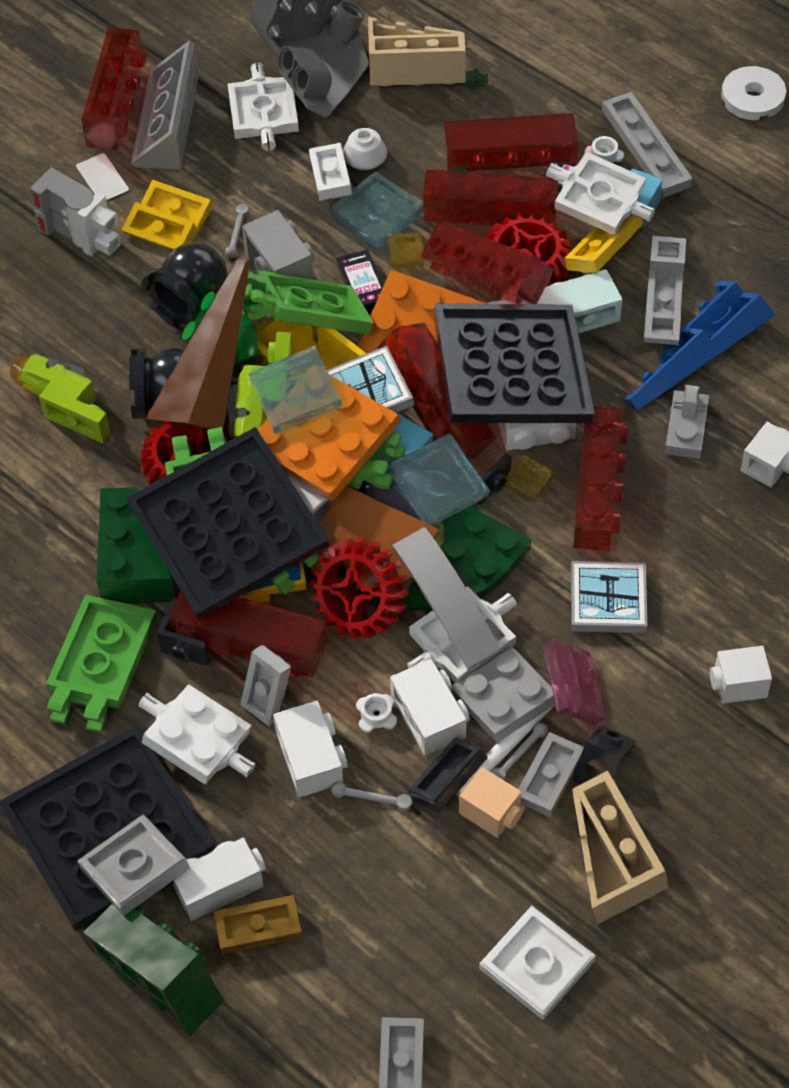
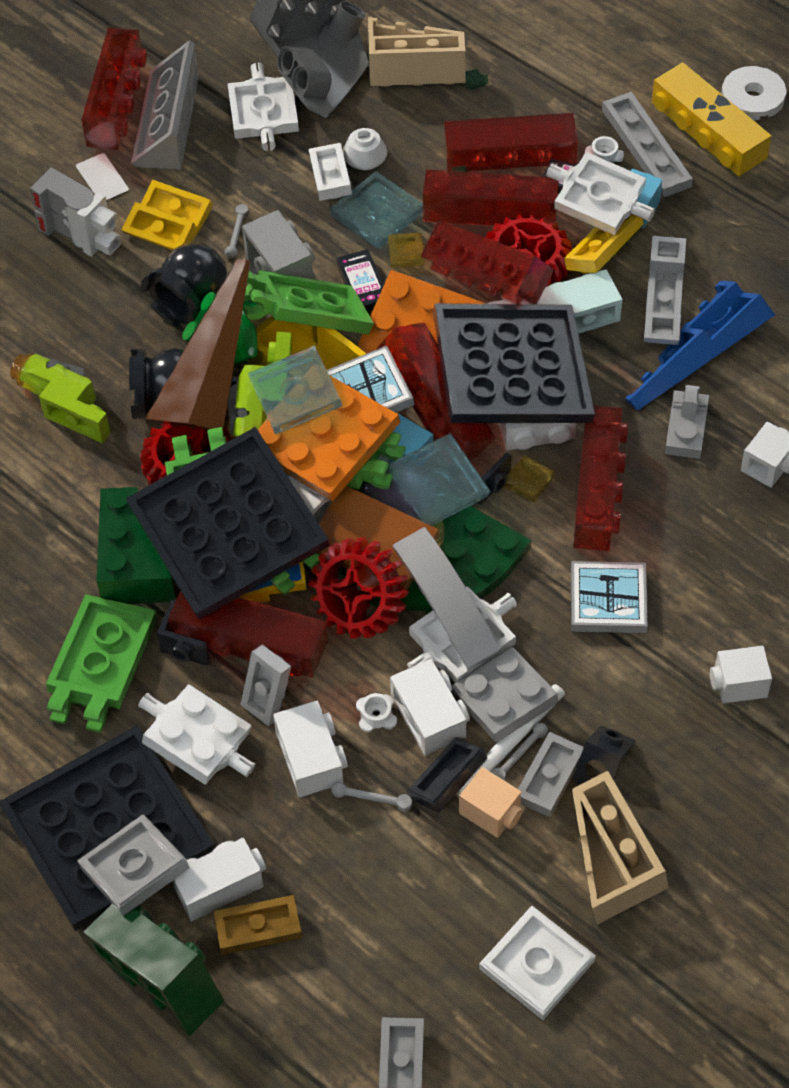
(574, 682): clear pink plate -> none
(711, 119): none -> yellow brick

